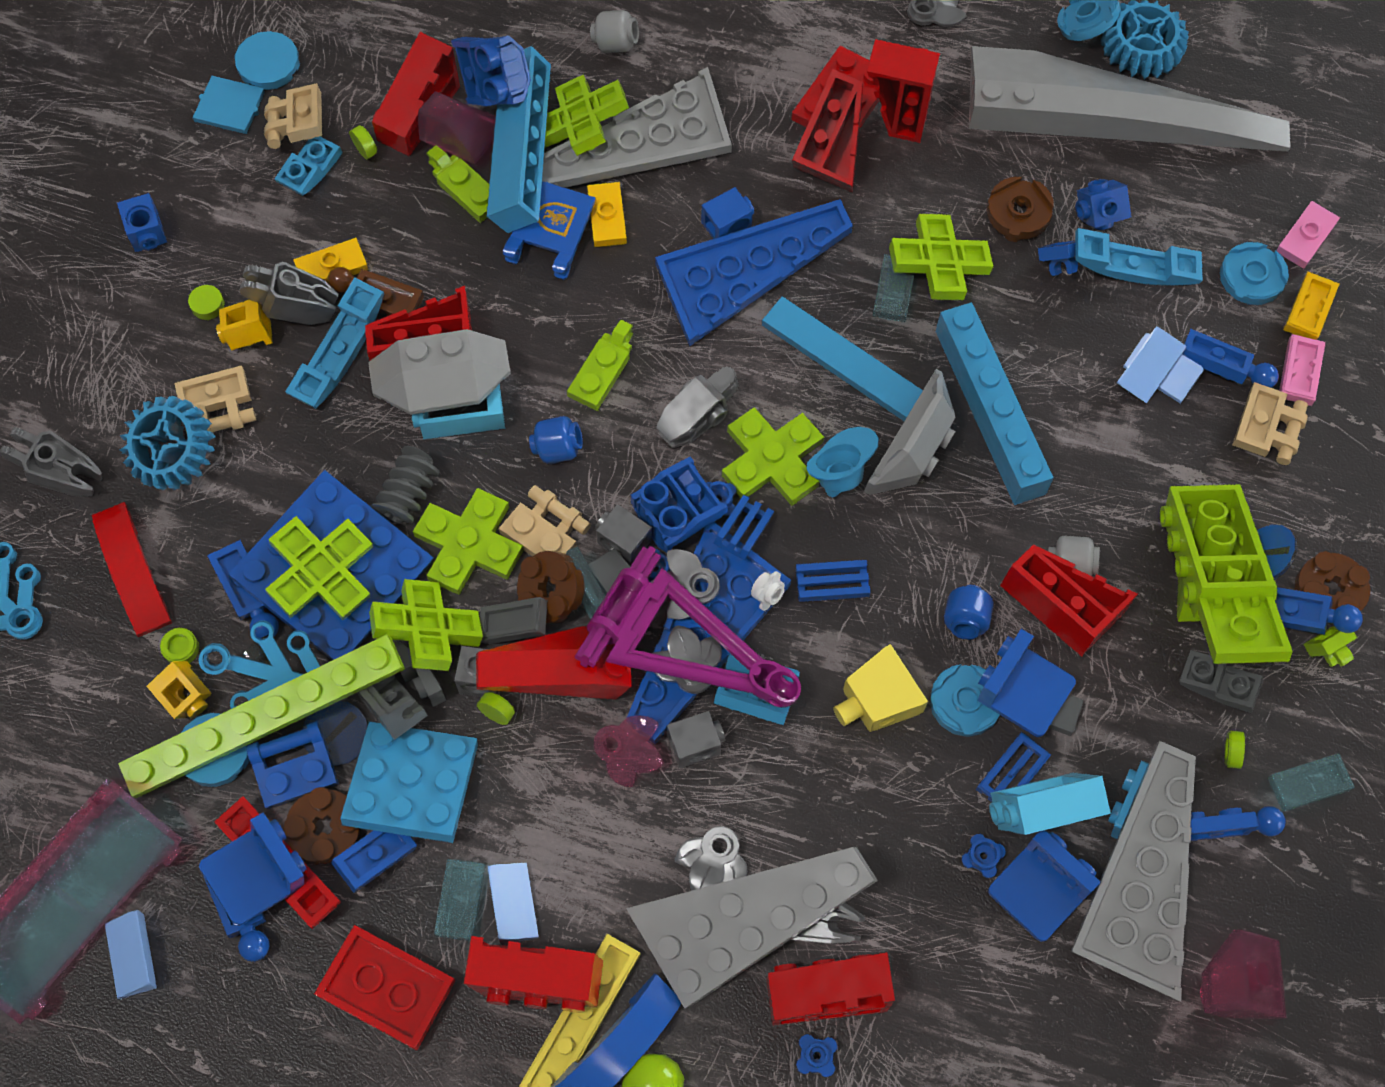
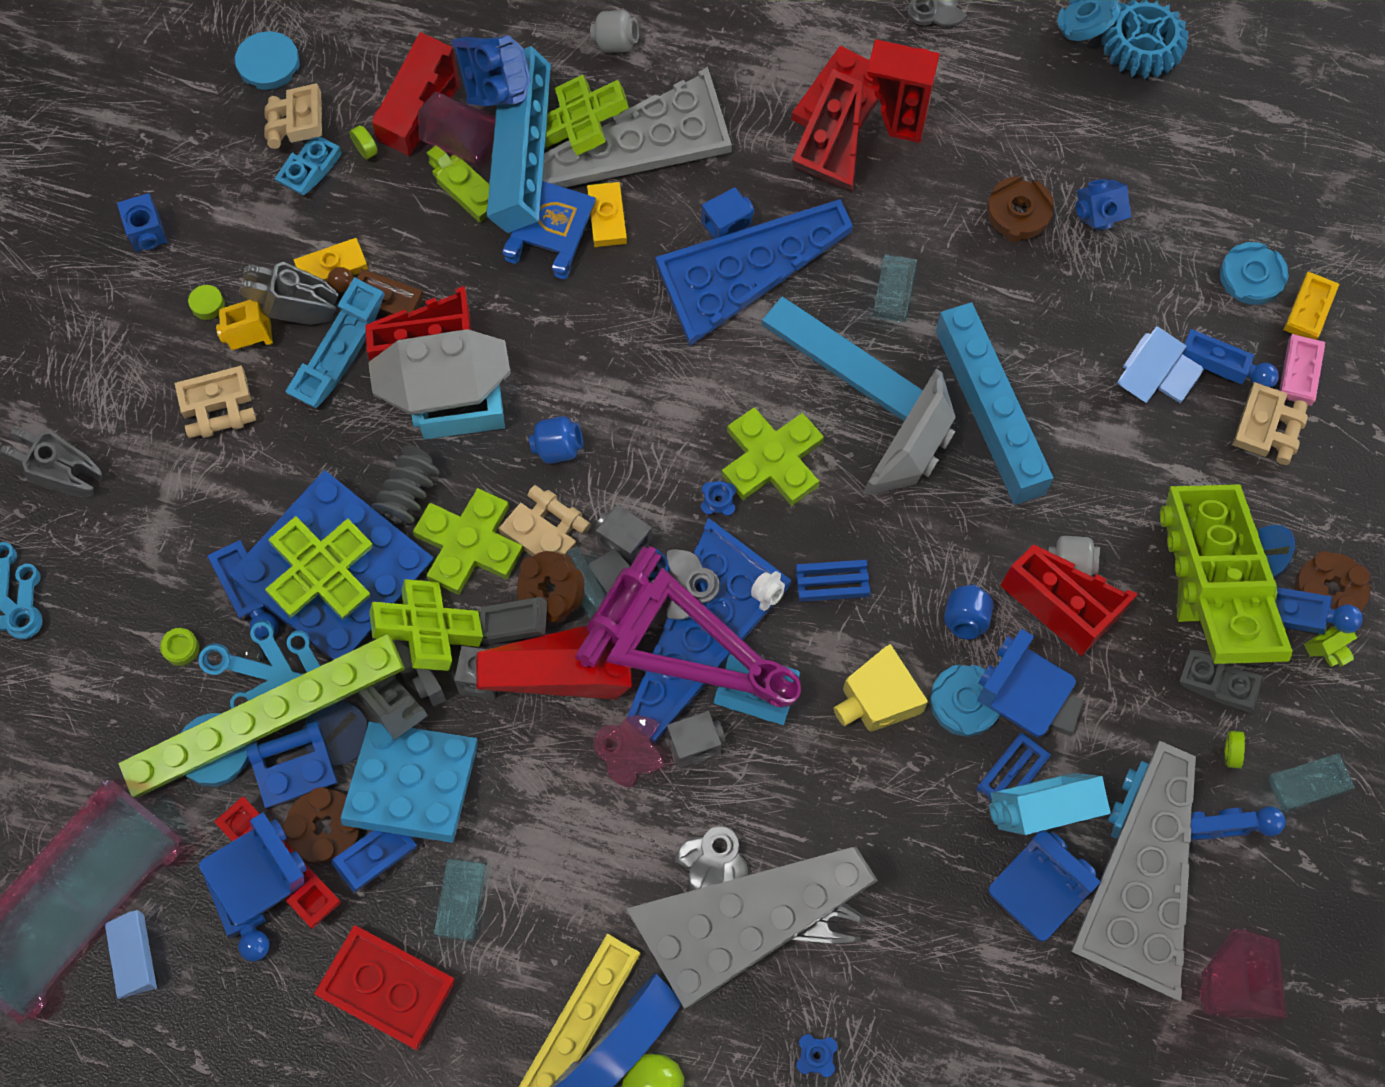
(130, 569): red slope -> none
(162, 424): dark azure gear -> none
(169, 689): yellow brick -> none
(228, 104): dark azure piece -> none
(496, 708): lime tile -> none
(512, 902): light blue slope -> none
(534, 975): red wedge -> none
(602, 367): lime hinge -> none
(677, 504): blue slope -> none
(685, 645): flat silver plate -> none
(697, 407): flat silver hinge -> none
(752, 511): blue tile -> none
(830, 989): red wedge -> none
(842, 460): dark azure piece -> none
(940, 257): lime plate -> none
(980, 845): blue plate -> none
(1058, 253): blue tile -> none
(1063, 97): light grey wedge -> none
(1137, 264): dark azure slope -> none
(1307, 234): bright pink plate -> none

